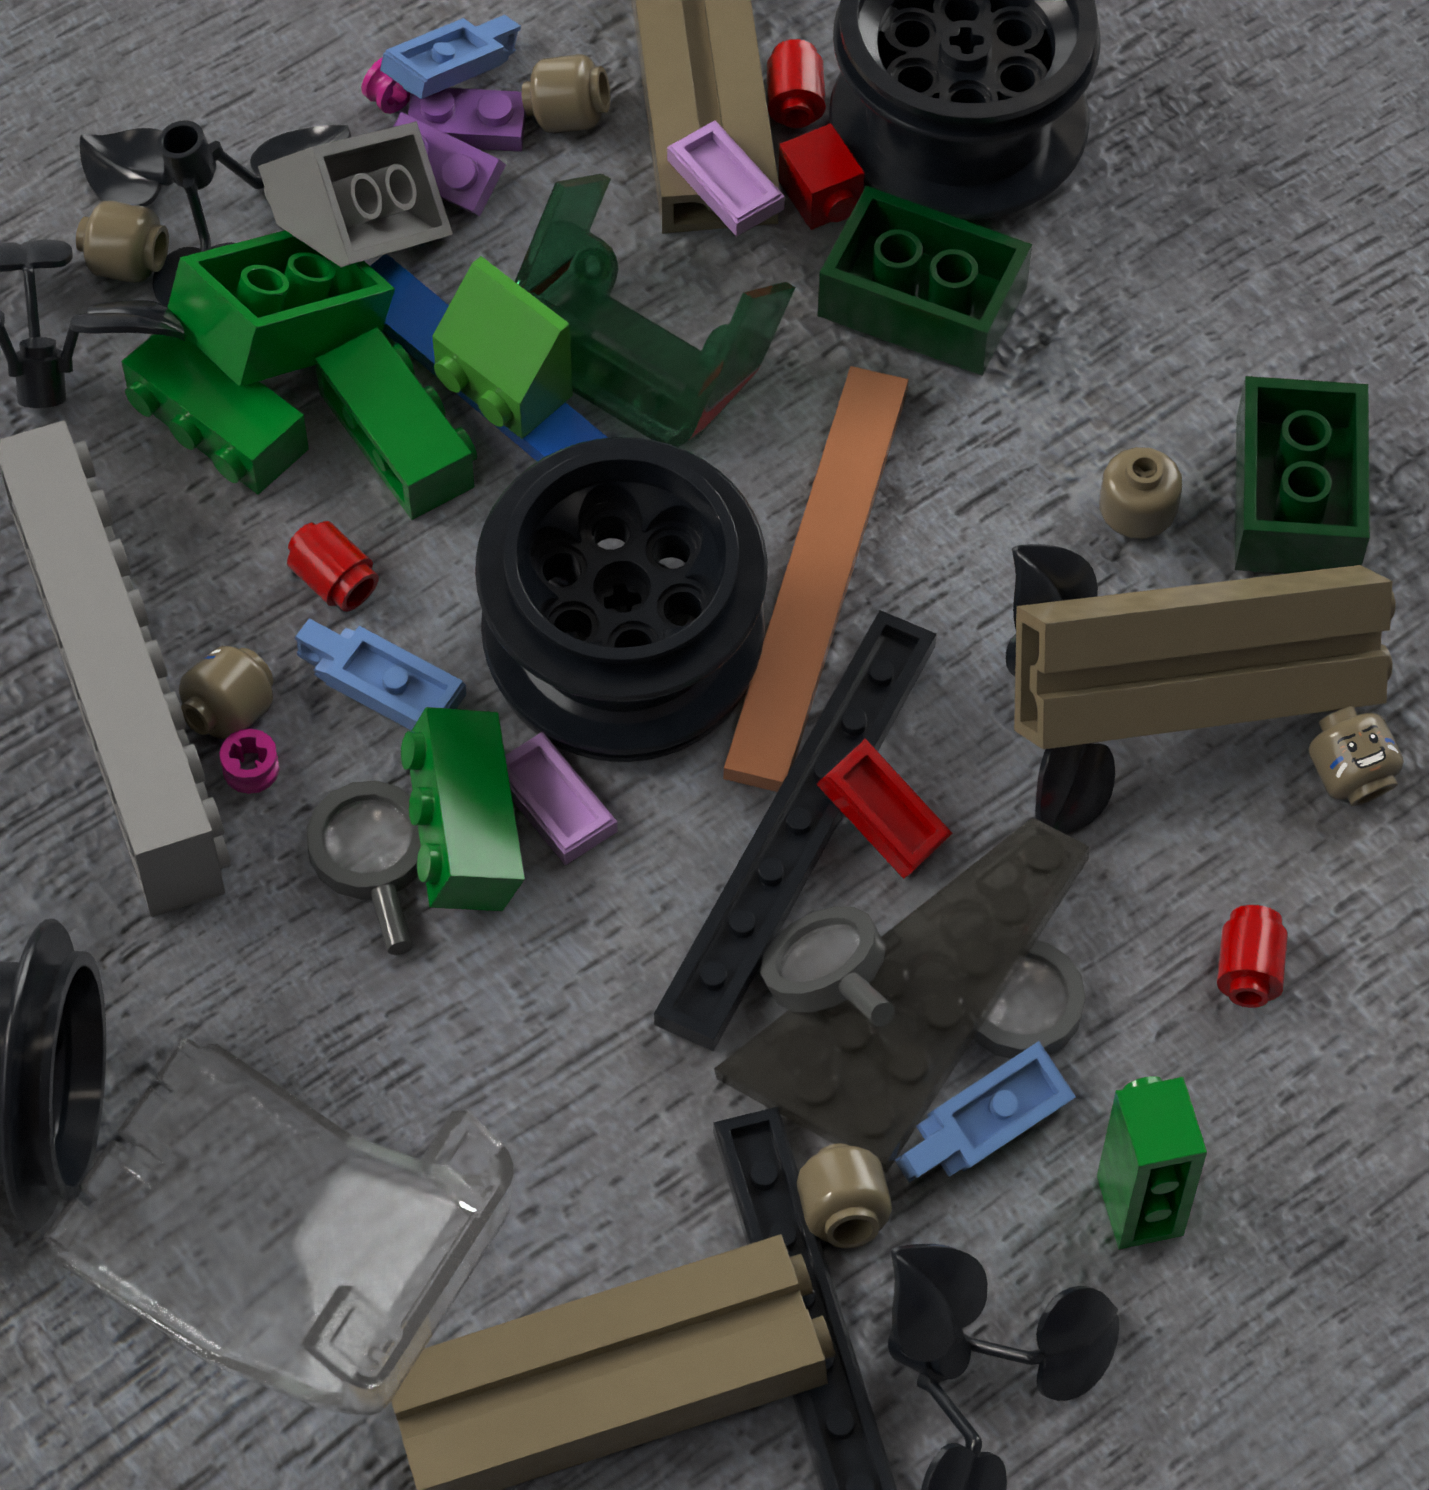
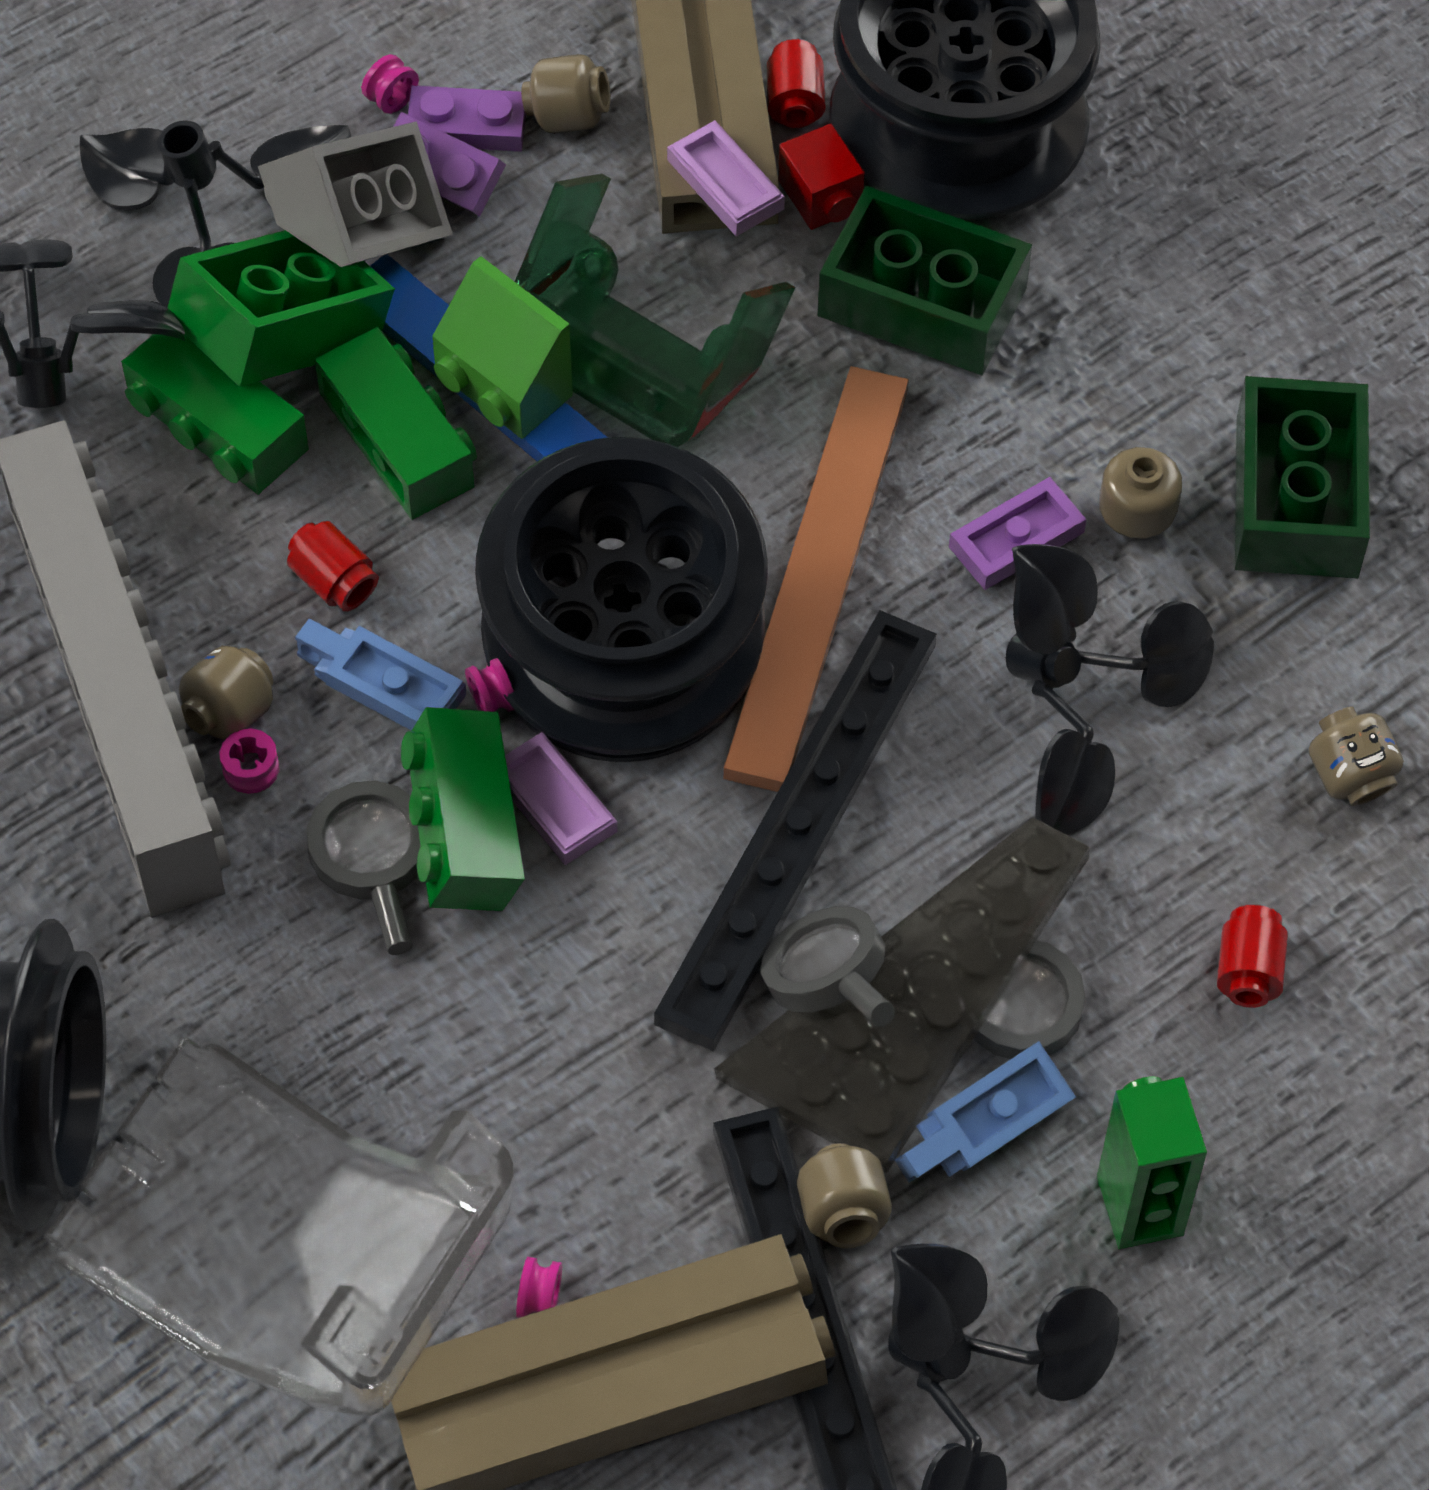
(122, 241): dark tan head -> none
(450, 55): medium blue hinge -> none
(489, 686): none -> dark pink bush
(538, 1287): none -> dark pink bush
(884, 808): red tile -> none
(1032, 517): none -> medium lavender plate
(1201, 655): dark tan brick -> none

